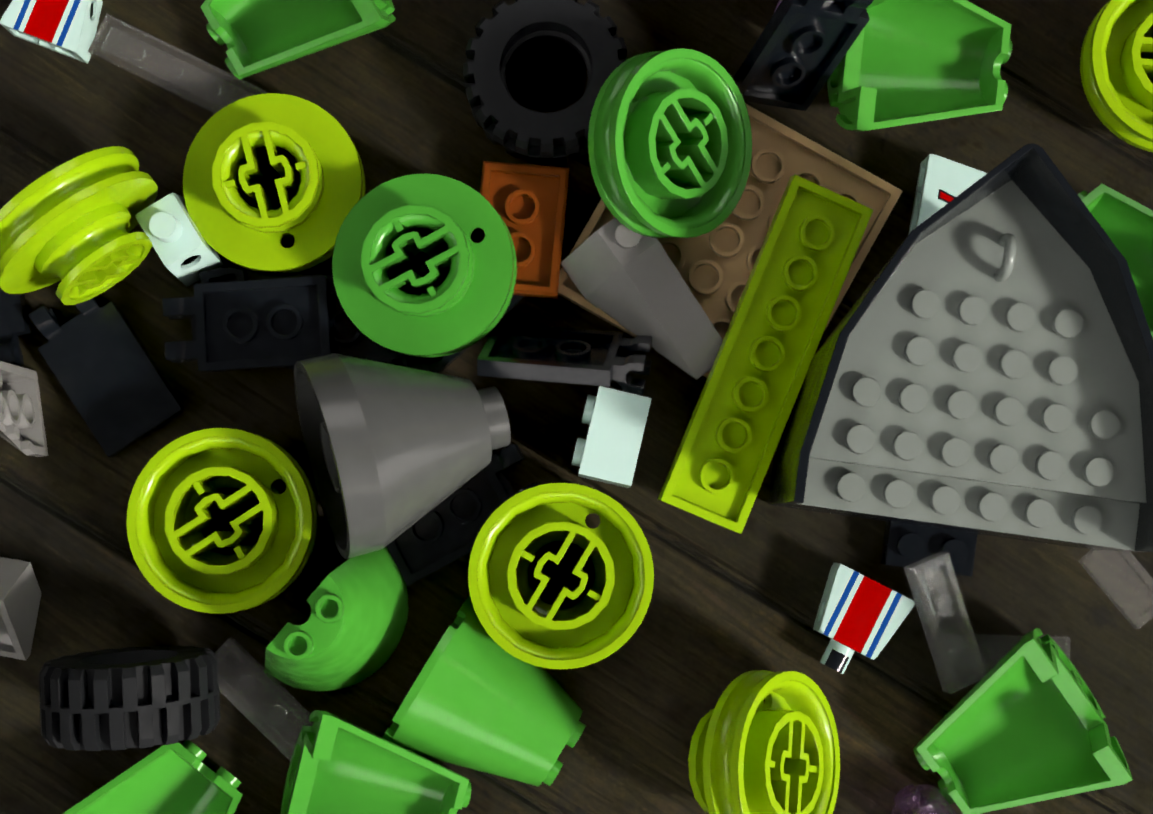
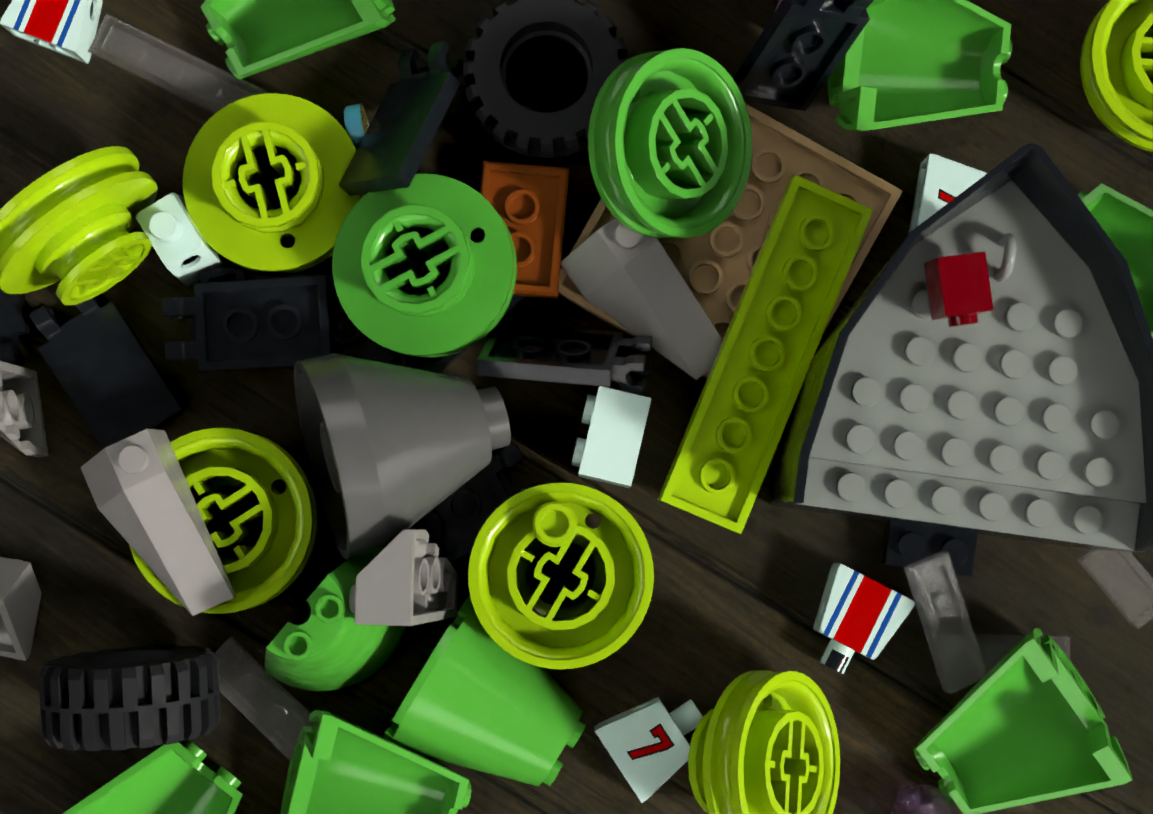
(153, 509): none -> light grey wedge
(356, 122): none -> medium azure tile
(404, 123): none -> black tile
(405, 584): none -> light grey wedge
(555, 524): none -> lime tile
(649, 743): none -> light aqua torso
(958, 288): none -> dark red brick

